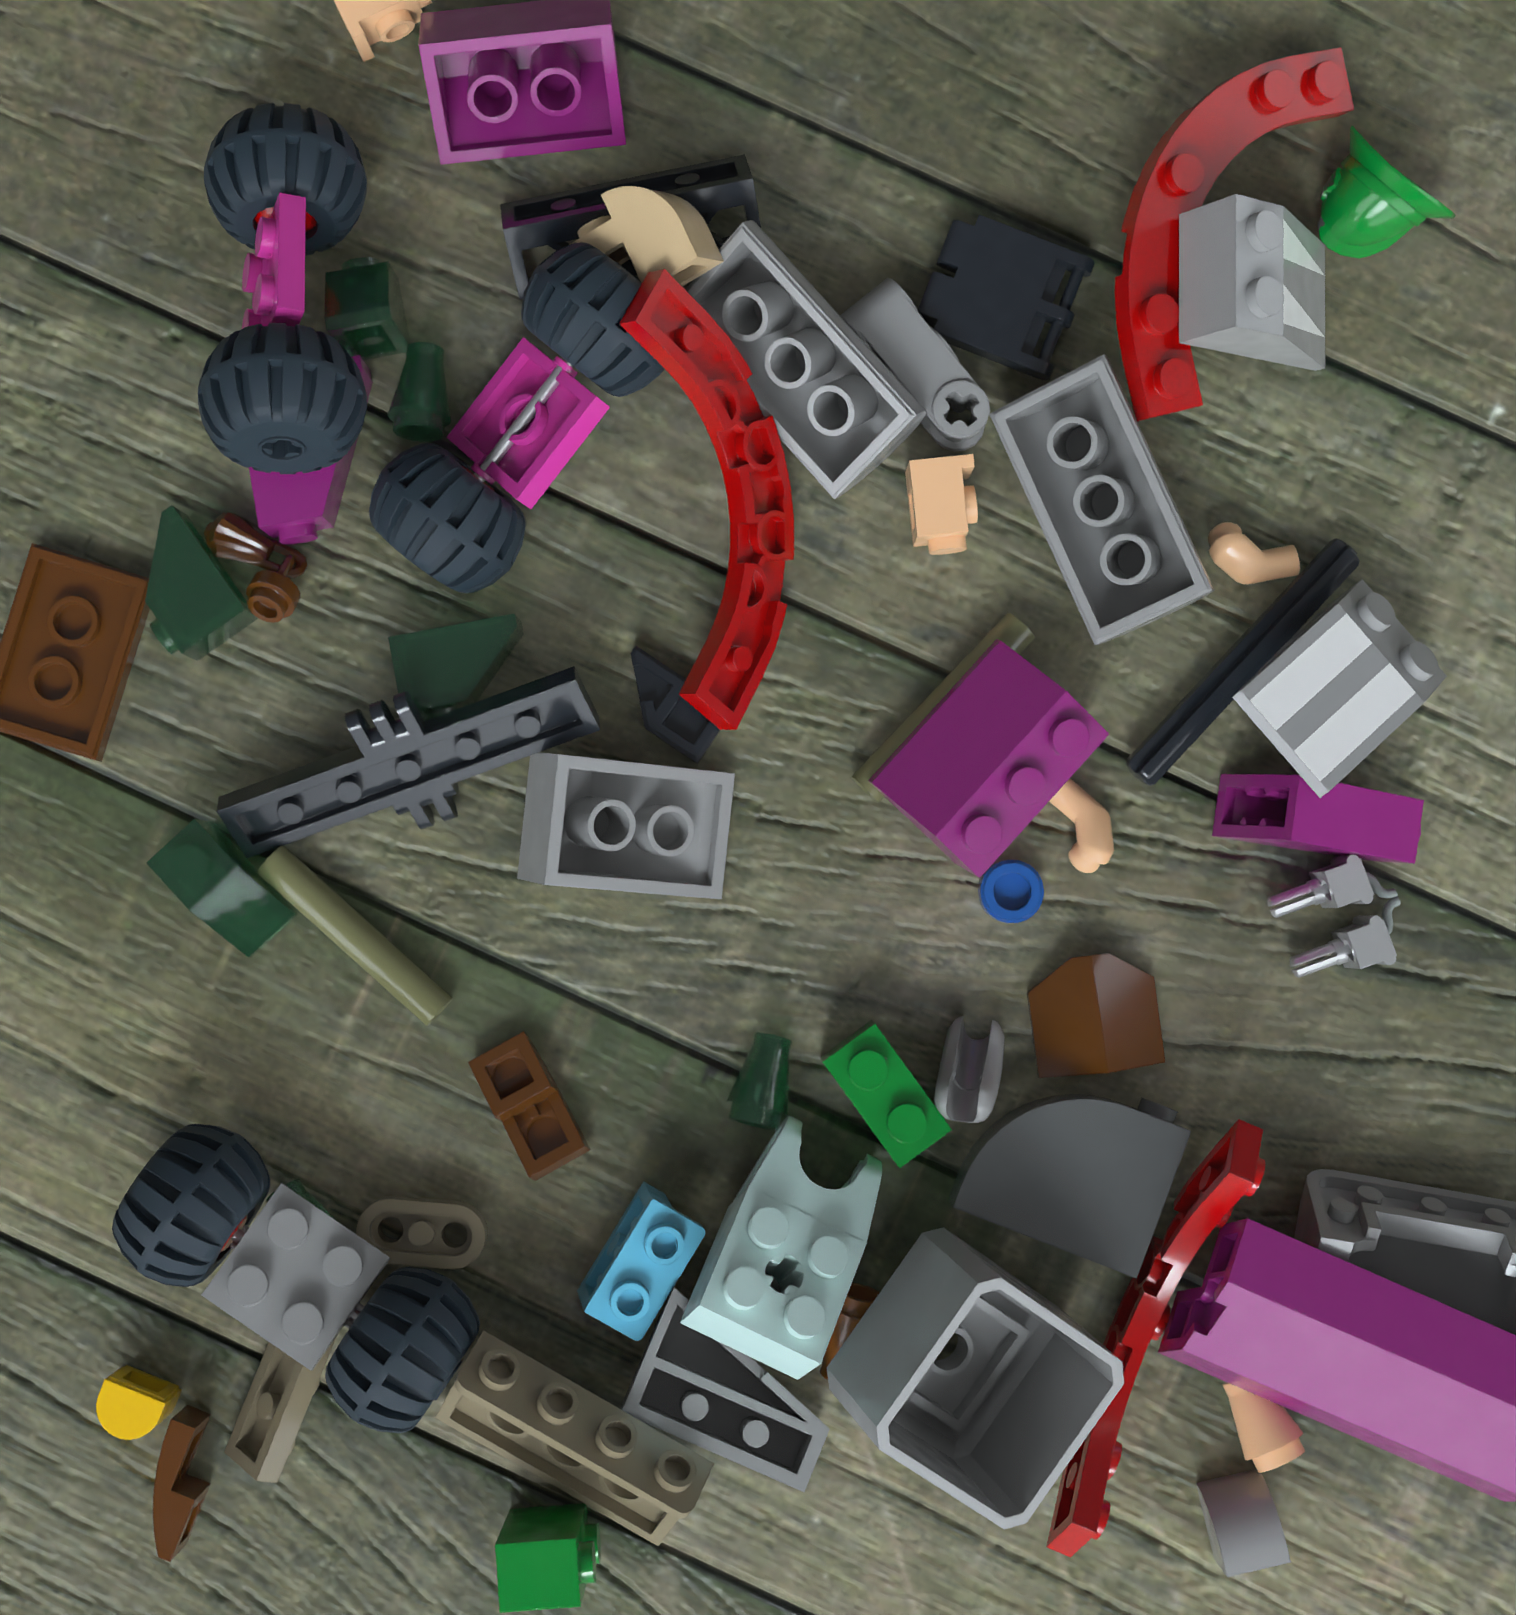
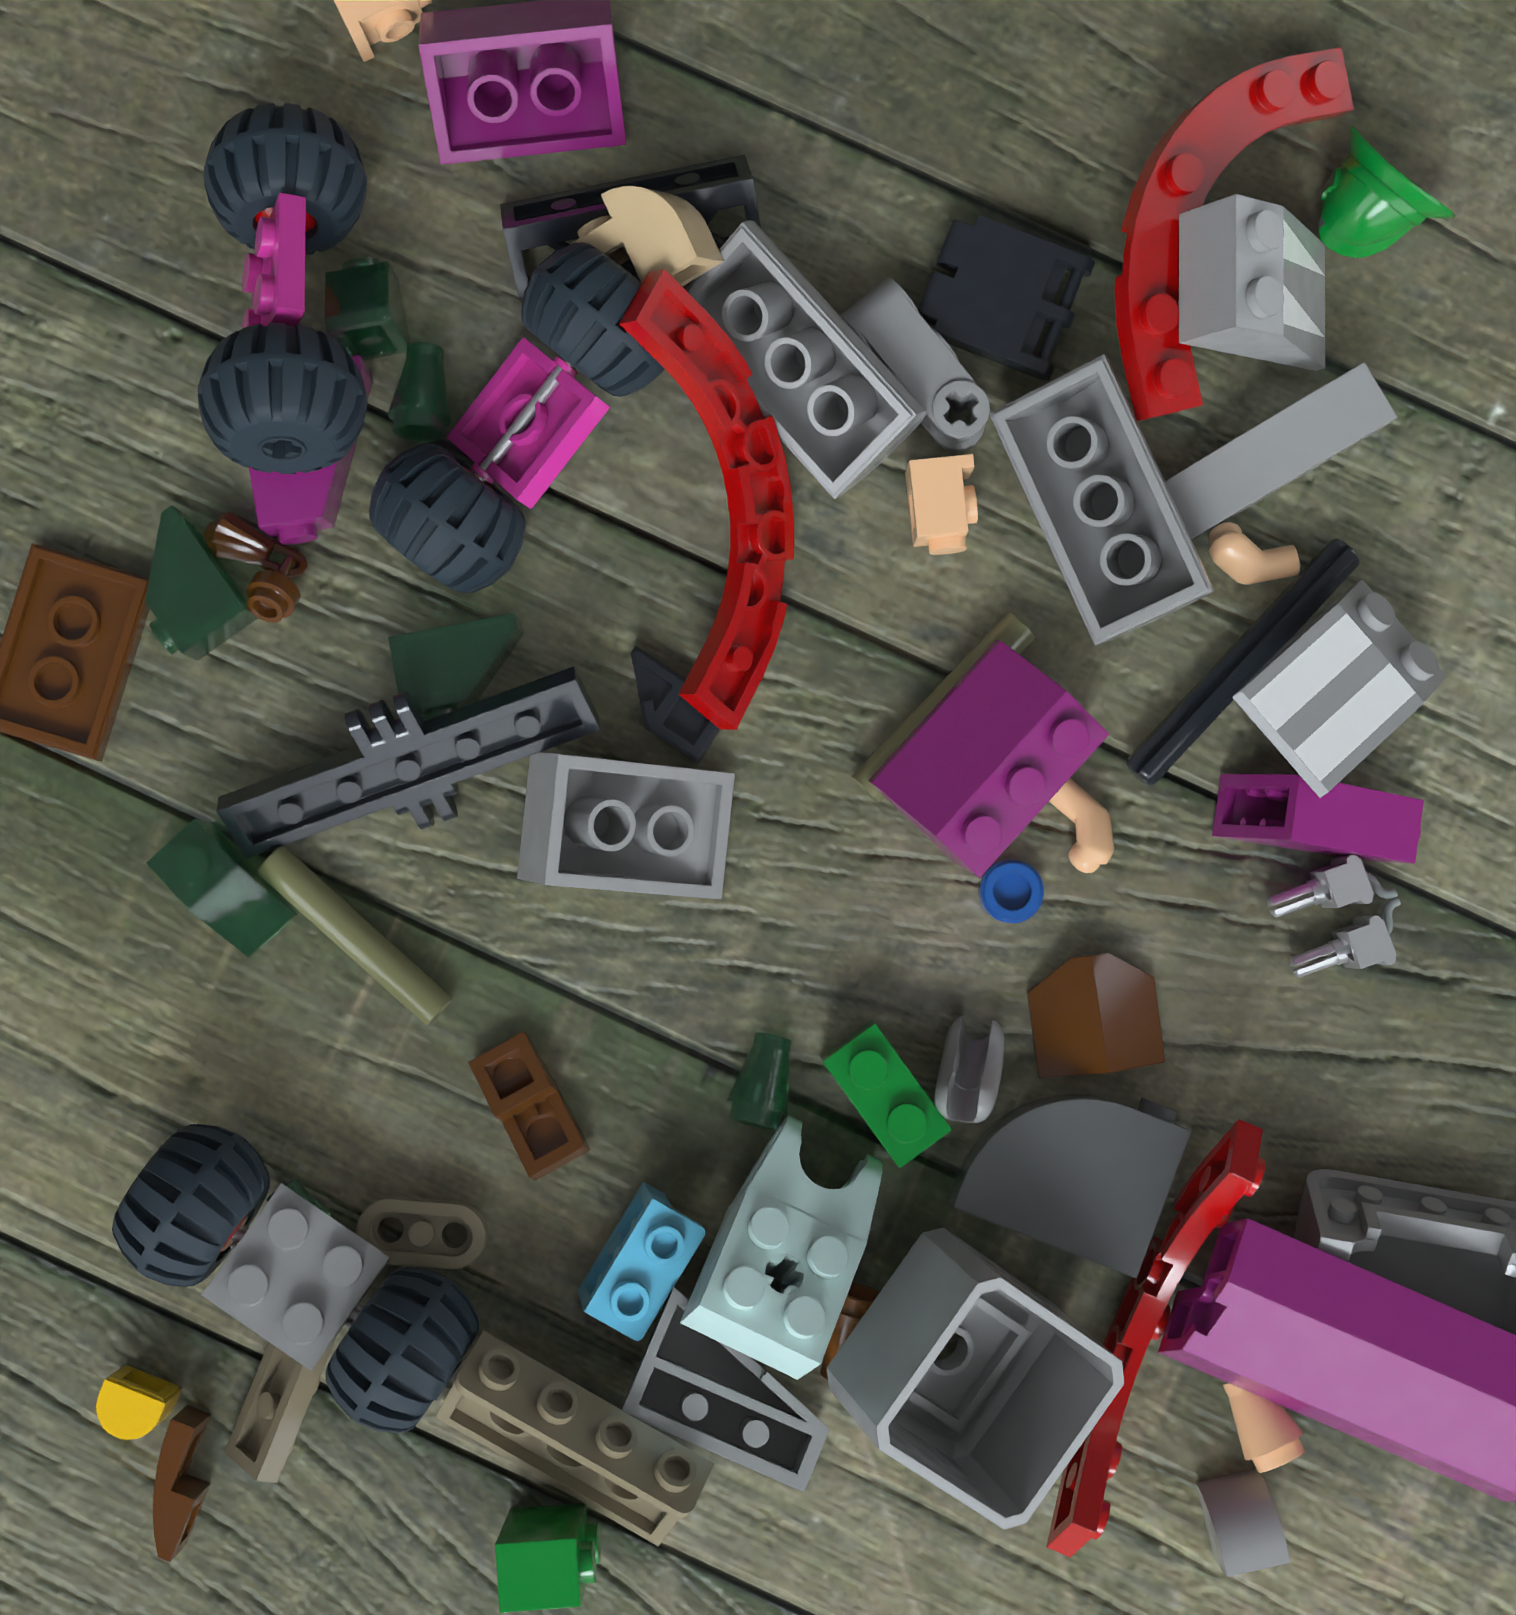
(1279, 450): none -> light grey slope

